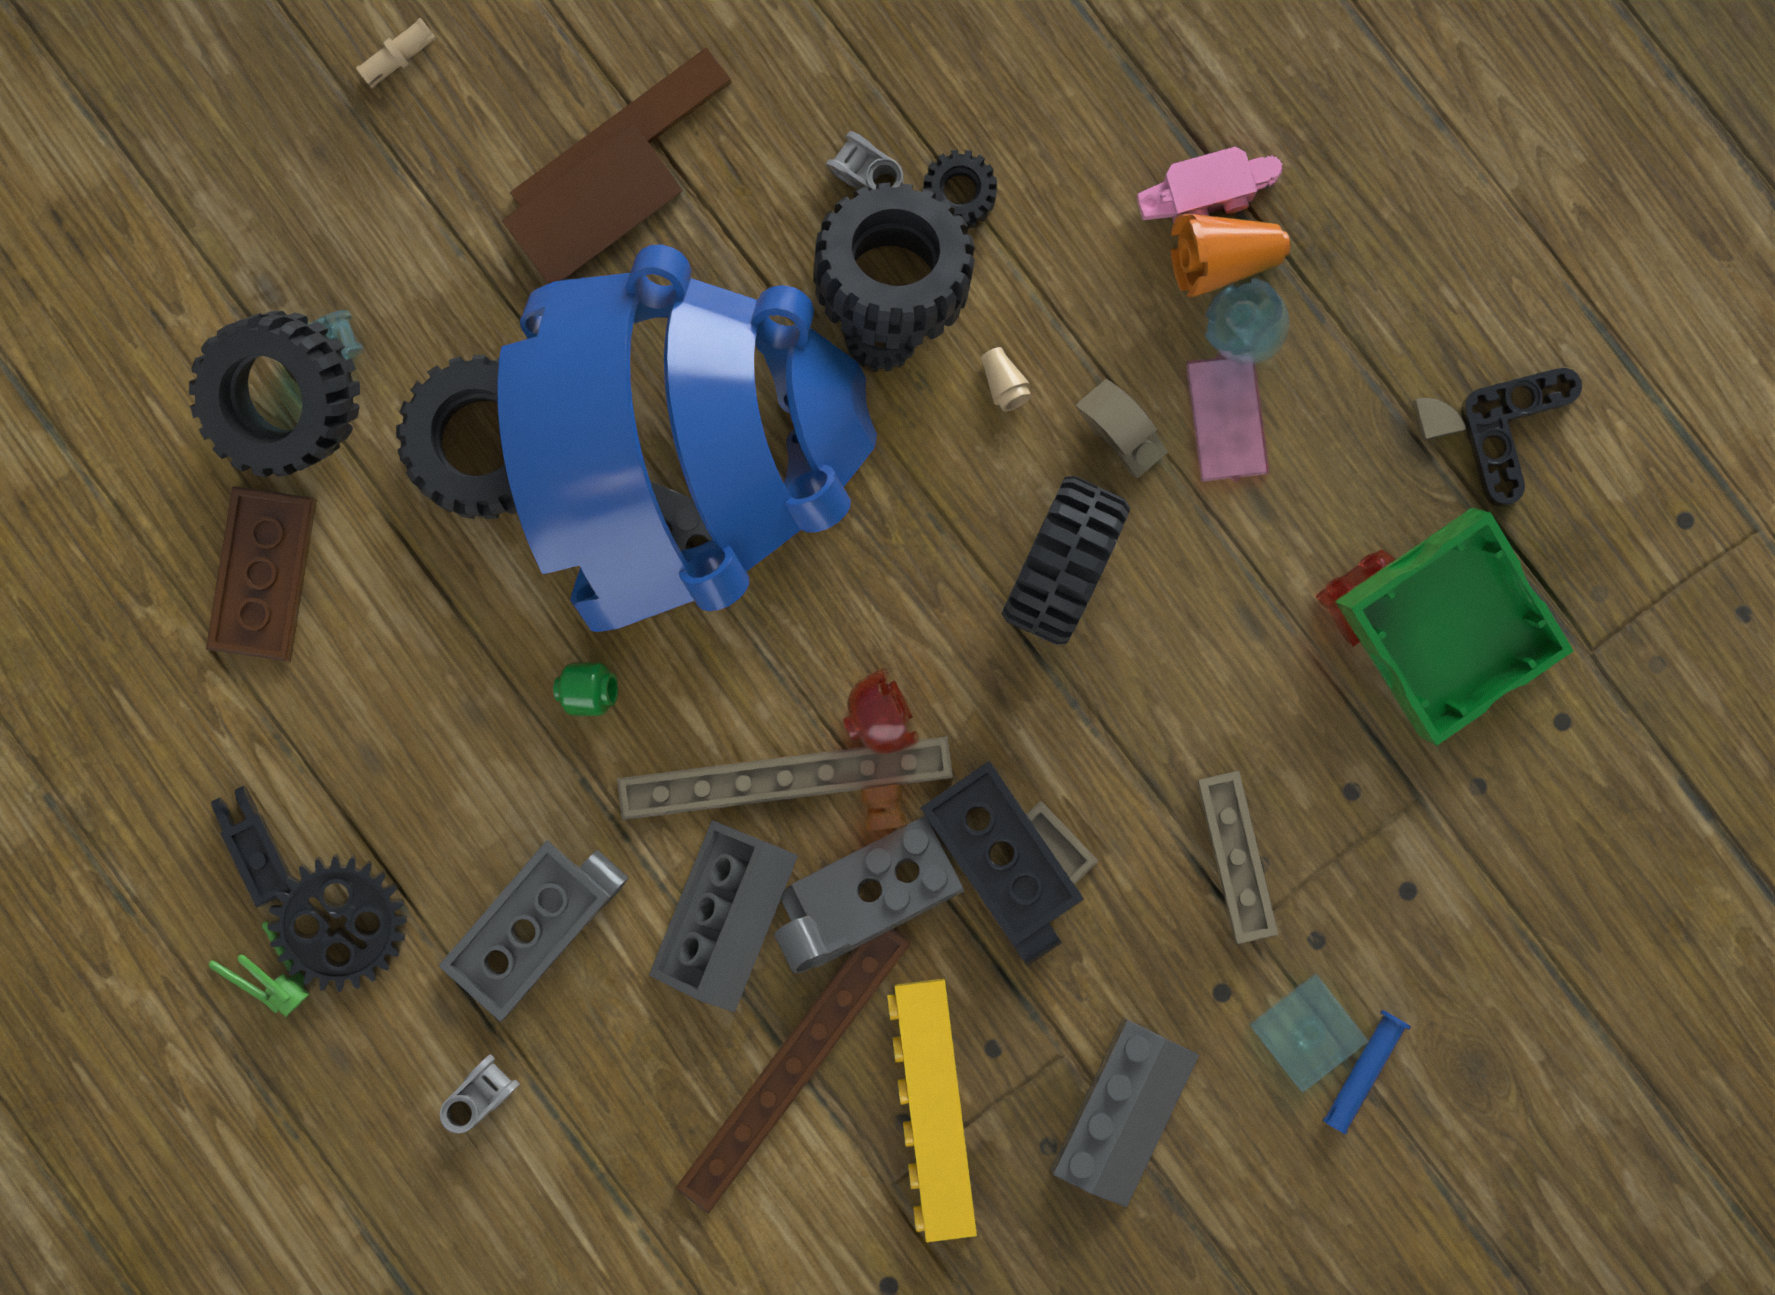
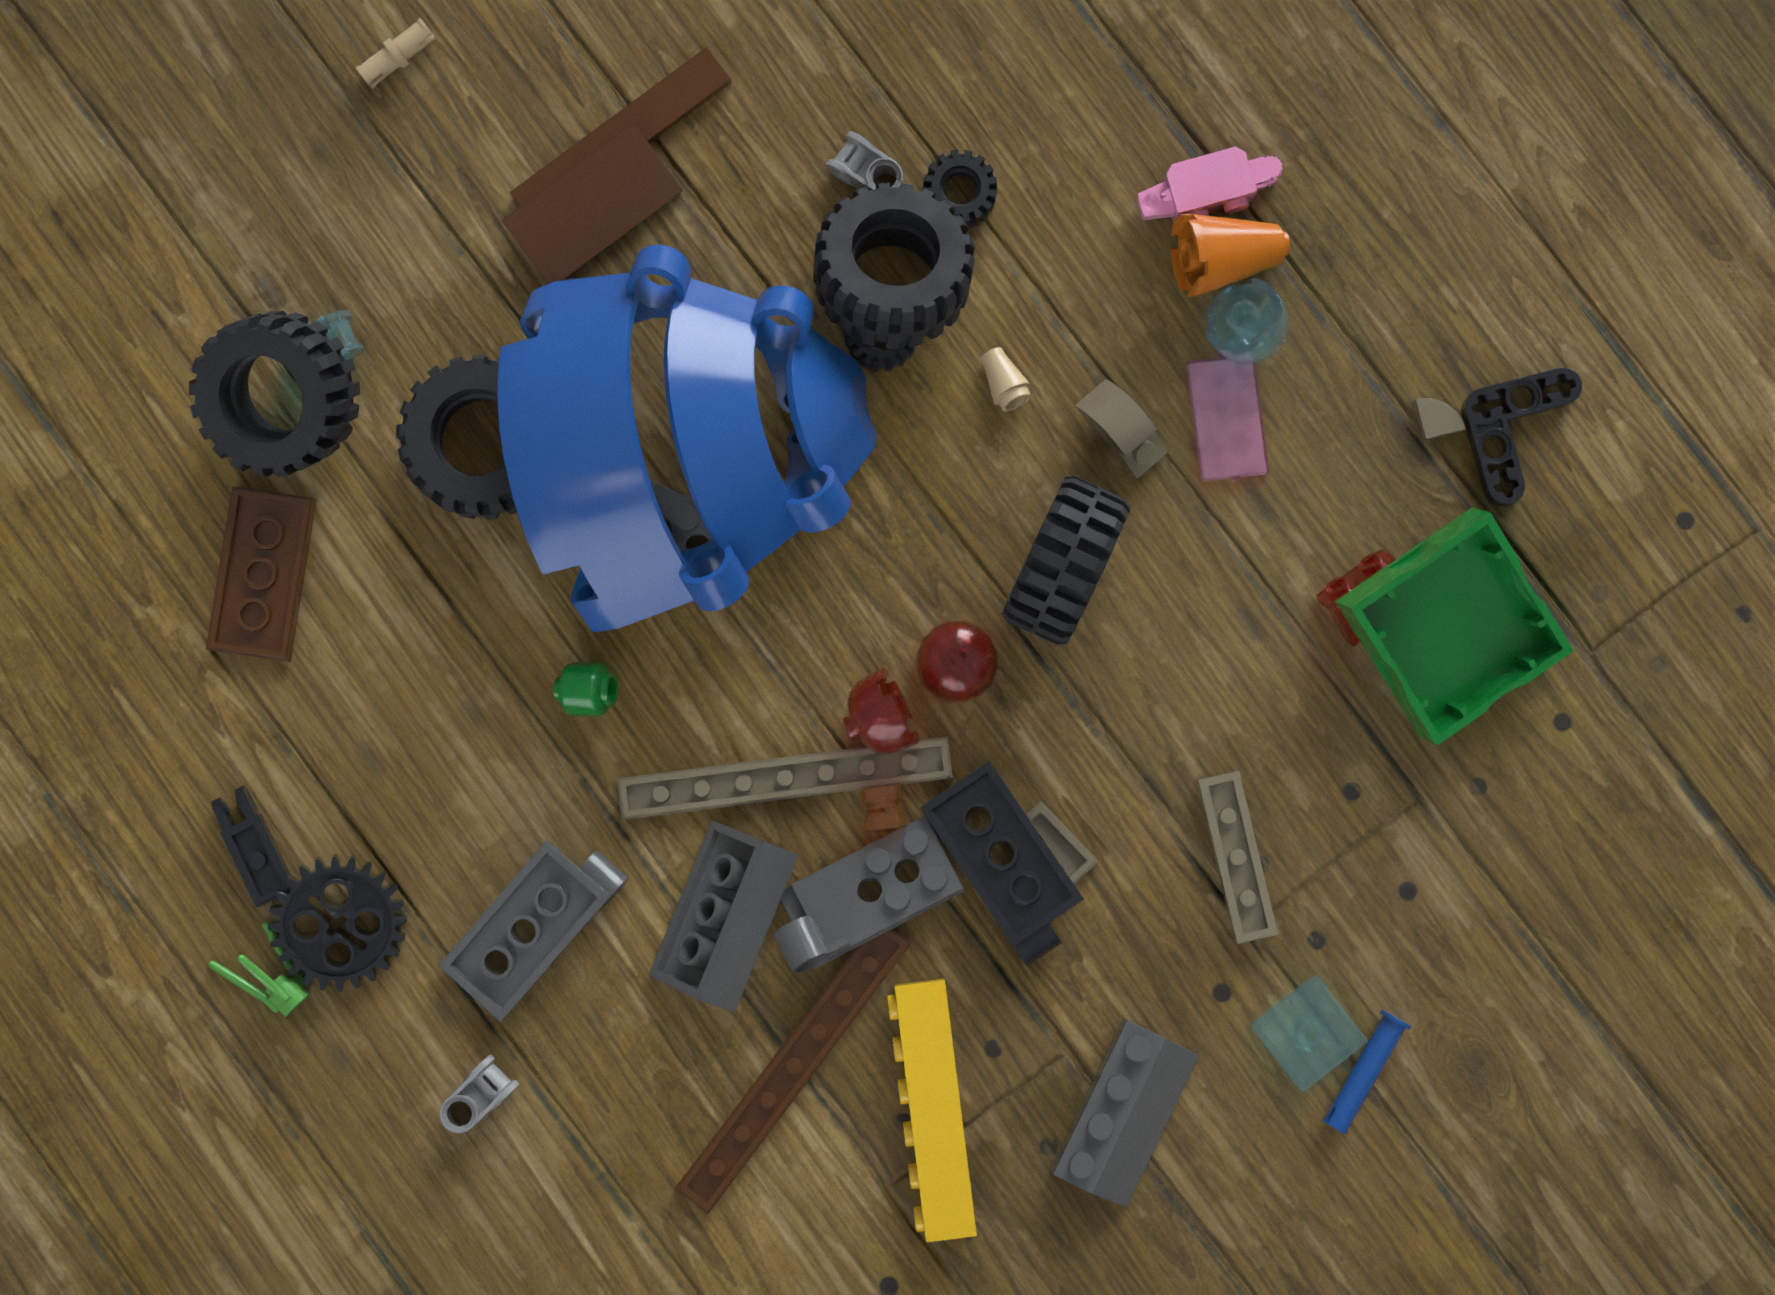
(970, 675): none -> clear red cylinder

